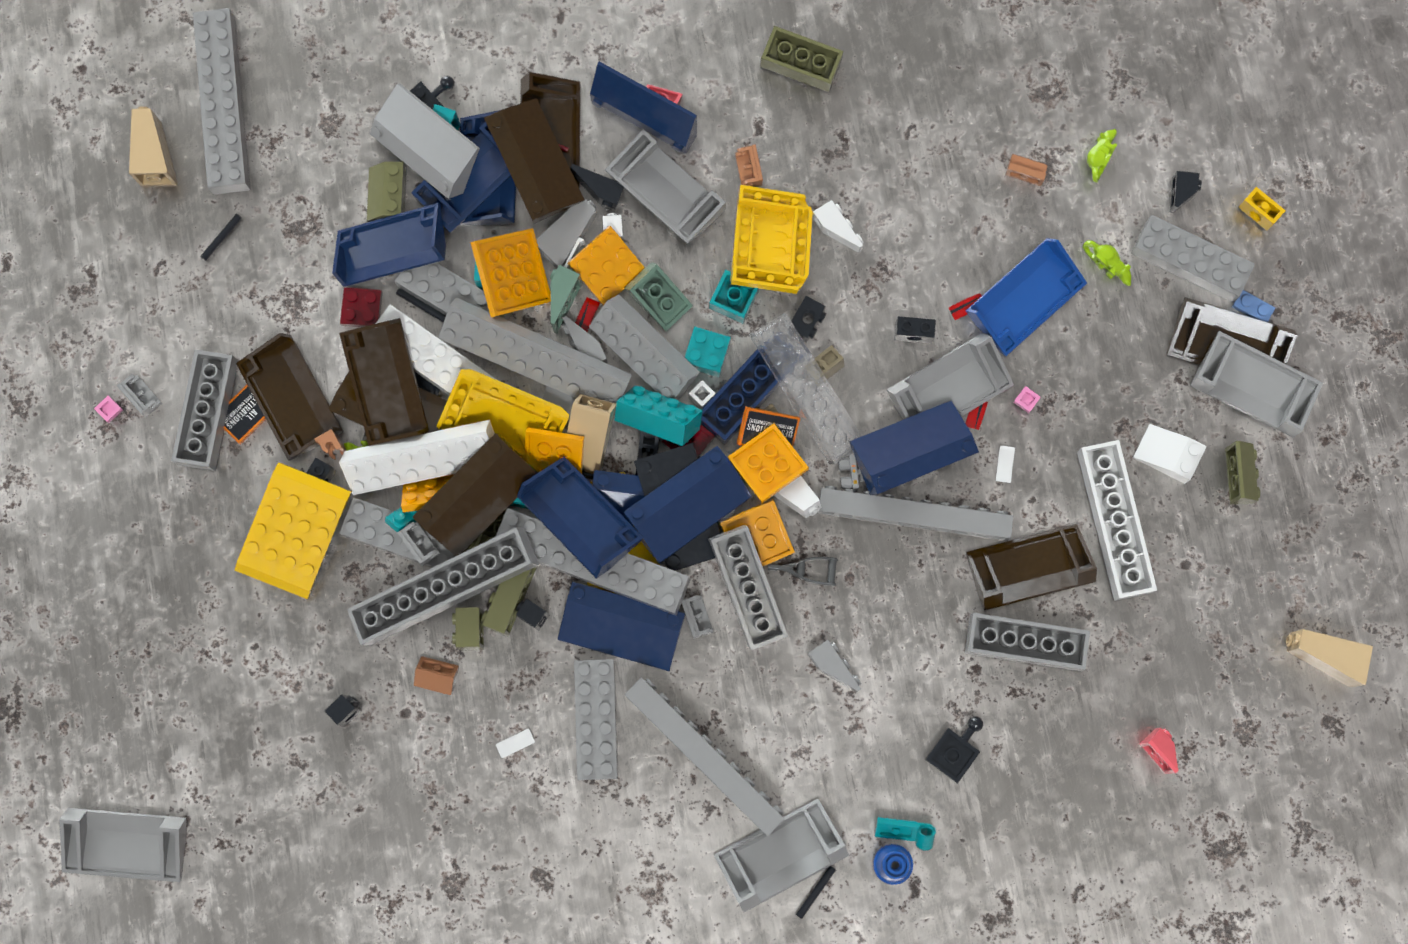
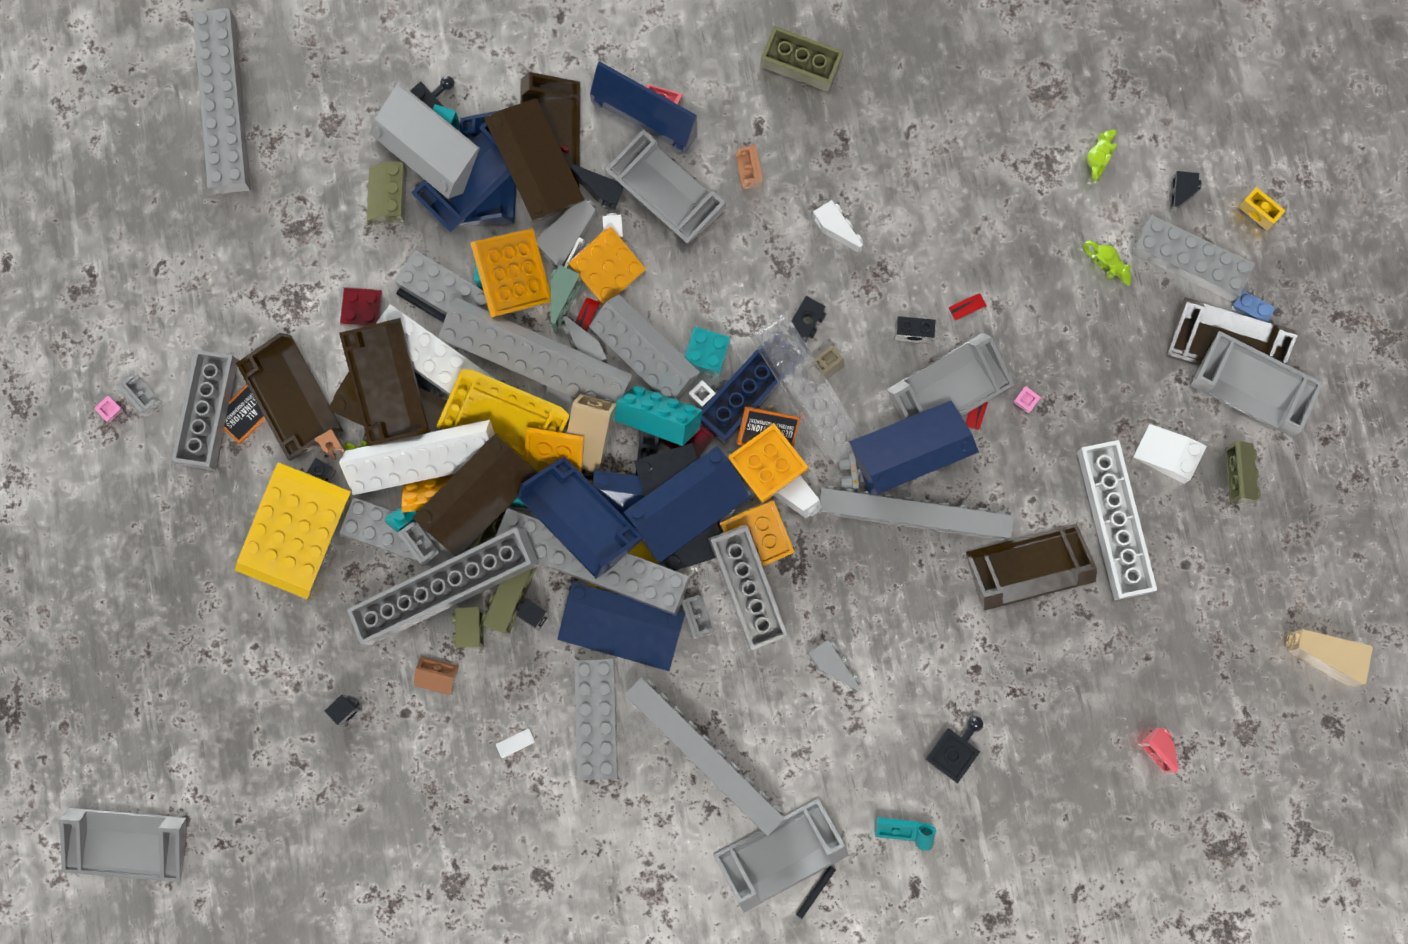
(149, 153): tan slope -> none
(221, 236): black bar -> none
(389, 245): dark blue slope -> none
(658, 296): sand green slope -> none
(732, 300): teal brick -> none
(771, 240): yellow slope -> none
(801, 569): dark grey piece -> none
(883, 864): blue piece -> none
(1005, 464): white sticker -> none
(1026, 170): nougat panel -> none
(1027, 295): blue slope -> none
(1027, 642): light grey brick -> none

